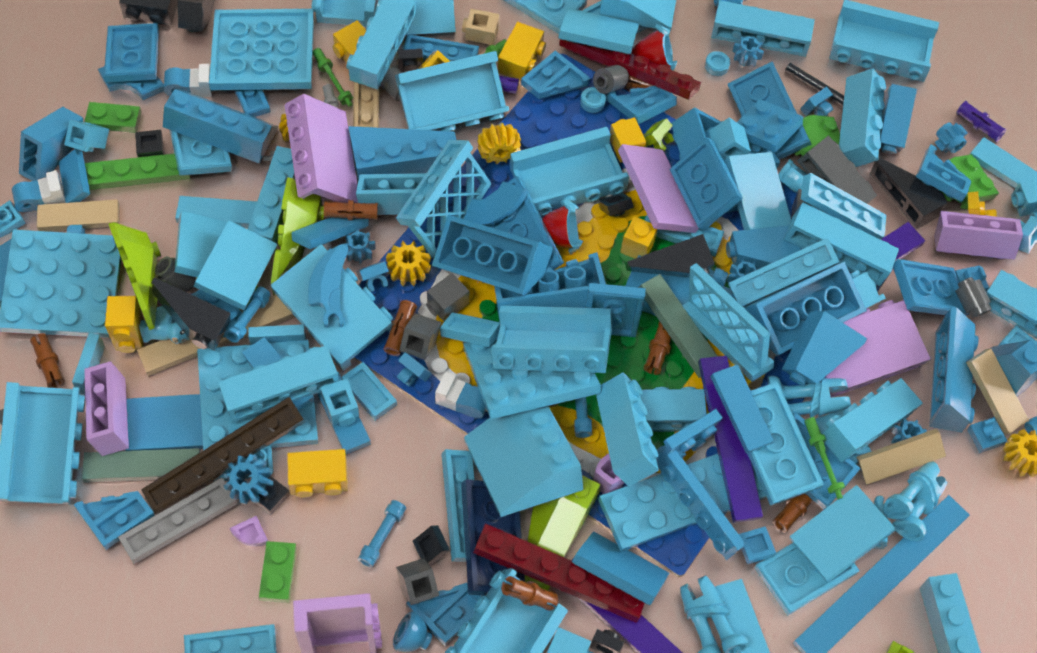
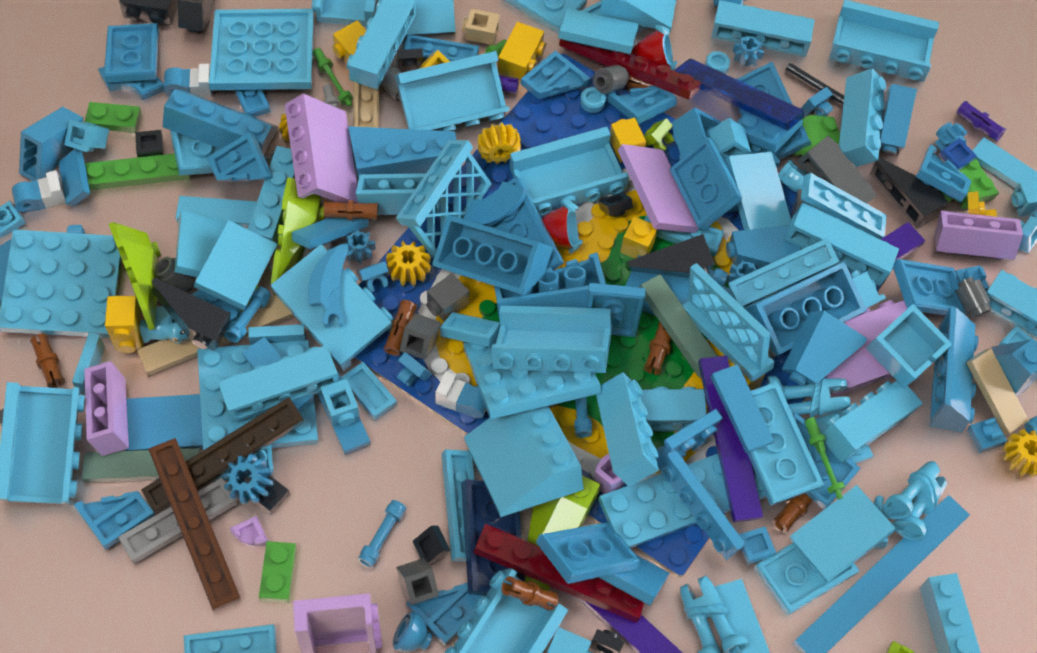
(88, 214): tan tile -> none
(194, 524): none -> reddish brown tile
(240, 161): none -> dark azure wing
(317, 472): yellow brick -> none
(588, 552): none -> dark azure tile
(743, 95): none -> clear blue tile
(901, 456): tan tile -> none
(906, 430): dark azure gear -> none
(908, 346): none -> medium azure piece
(958, 154): none -> blue tile

